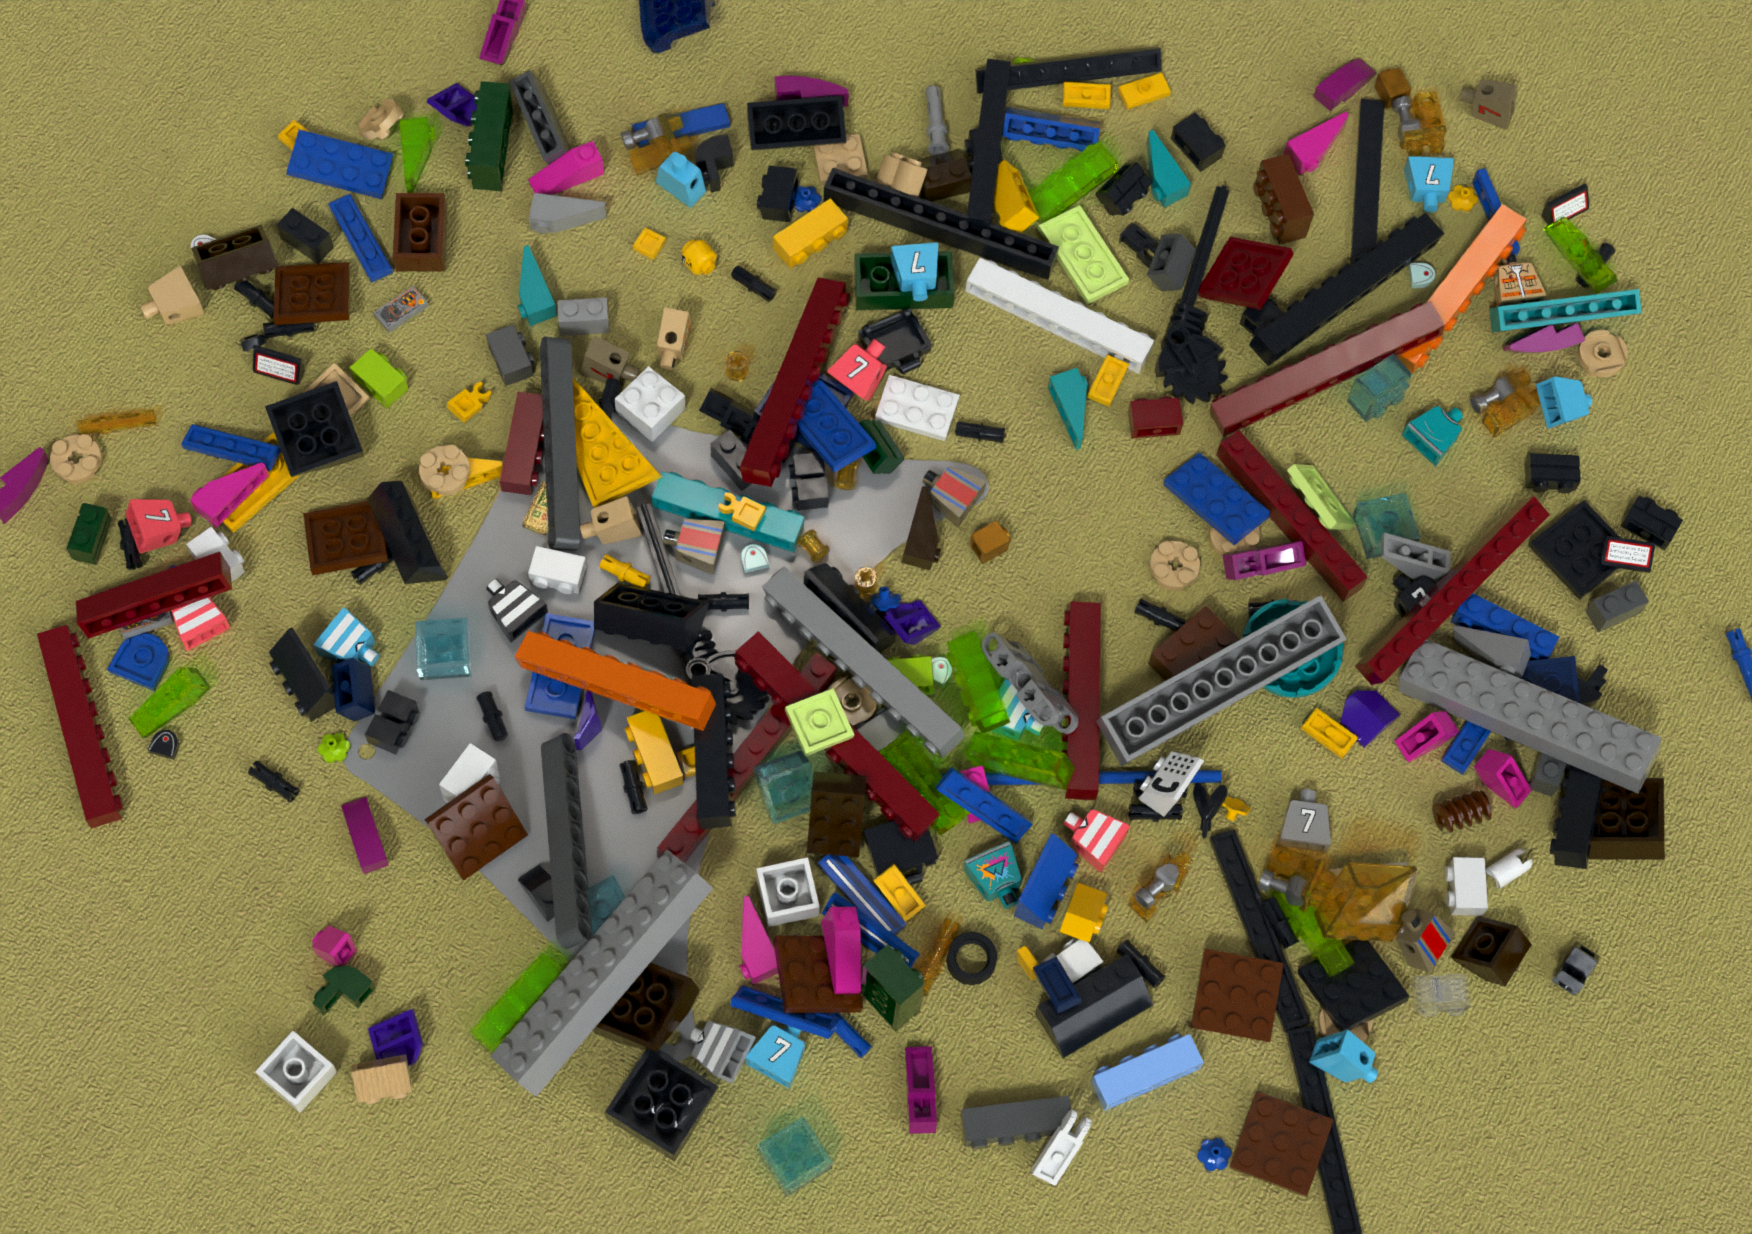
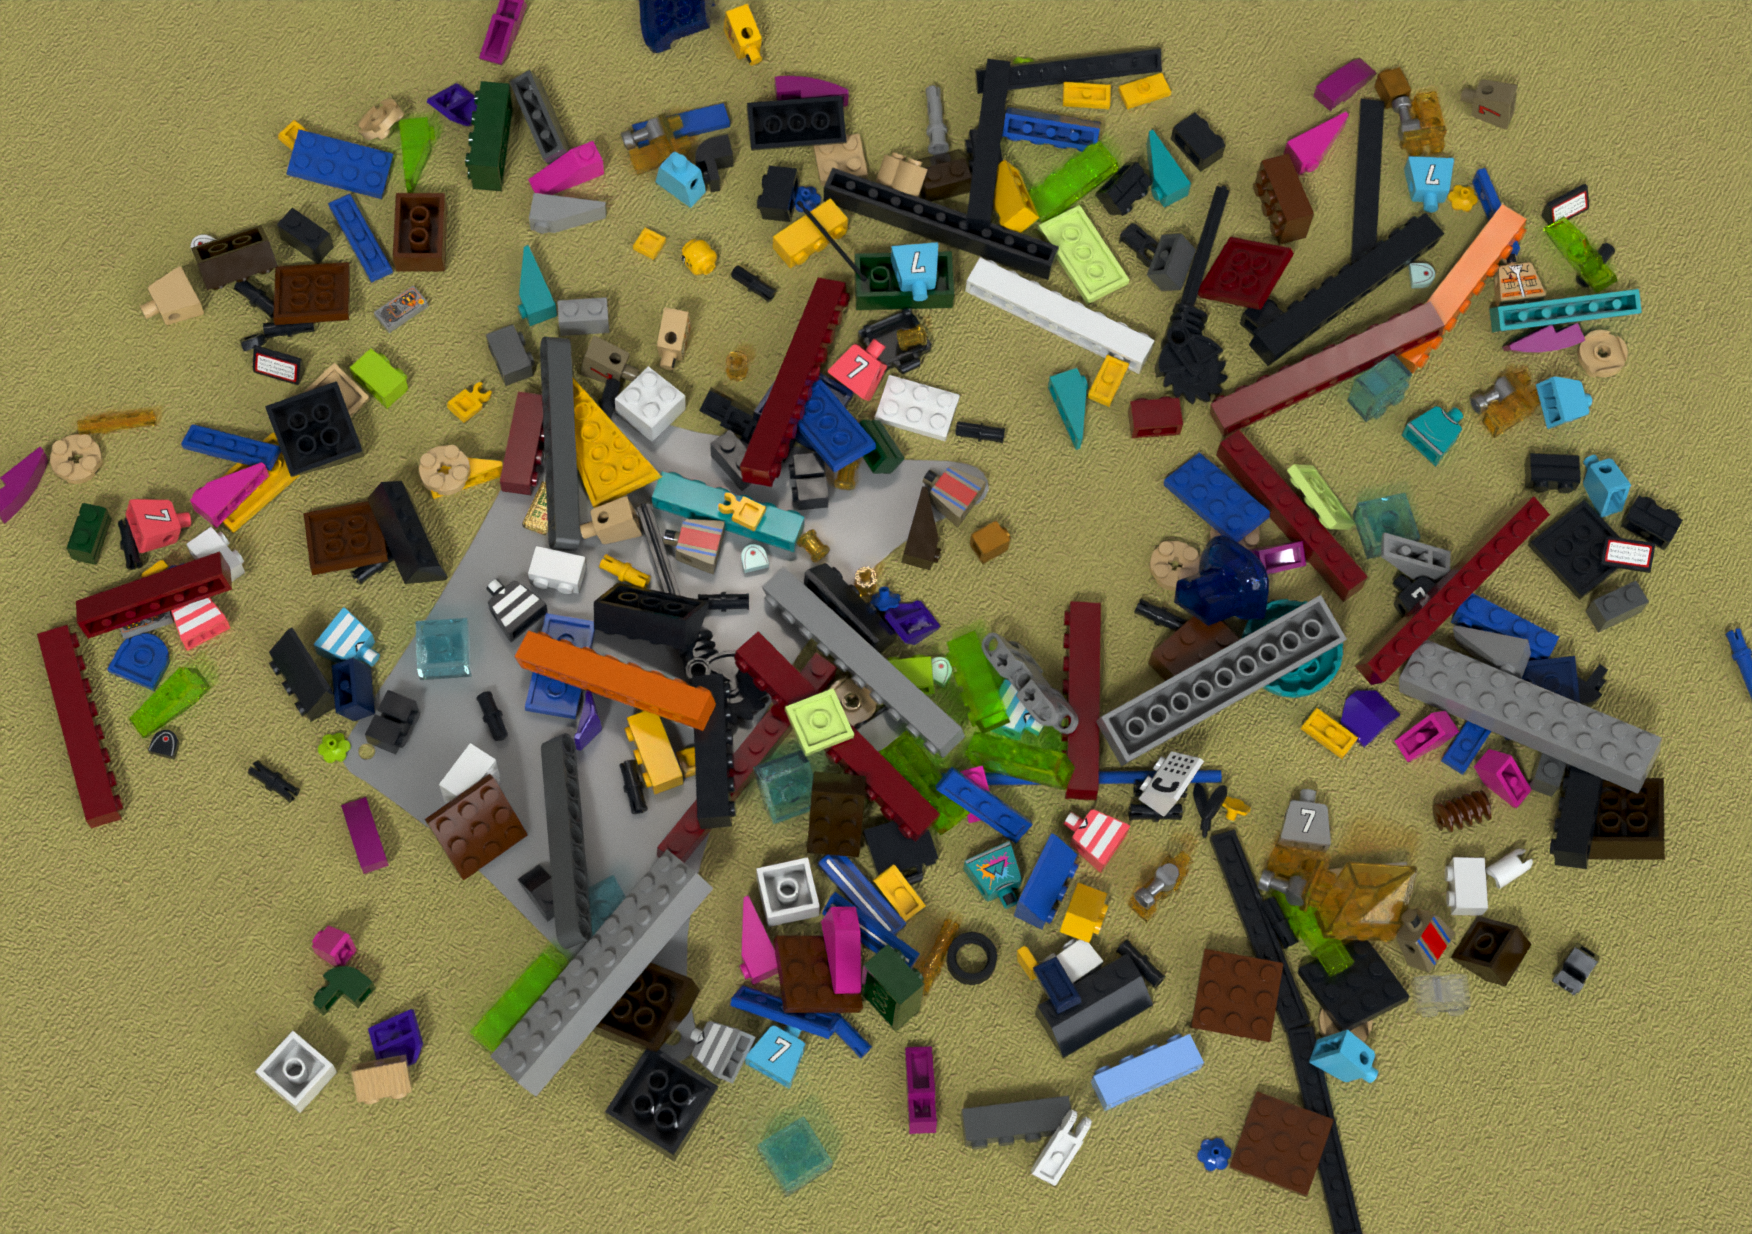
(158, 567): none -> yellow tile
(743, 34): none -> yellow torso
(831, 240): none -> black piece
(912, 337): none -> clear yellow bush
(1227, 584): none -> clear blue piece
(1605, 485): none -> medium azure torso

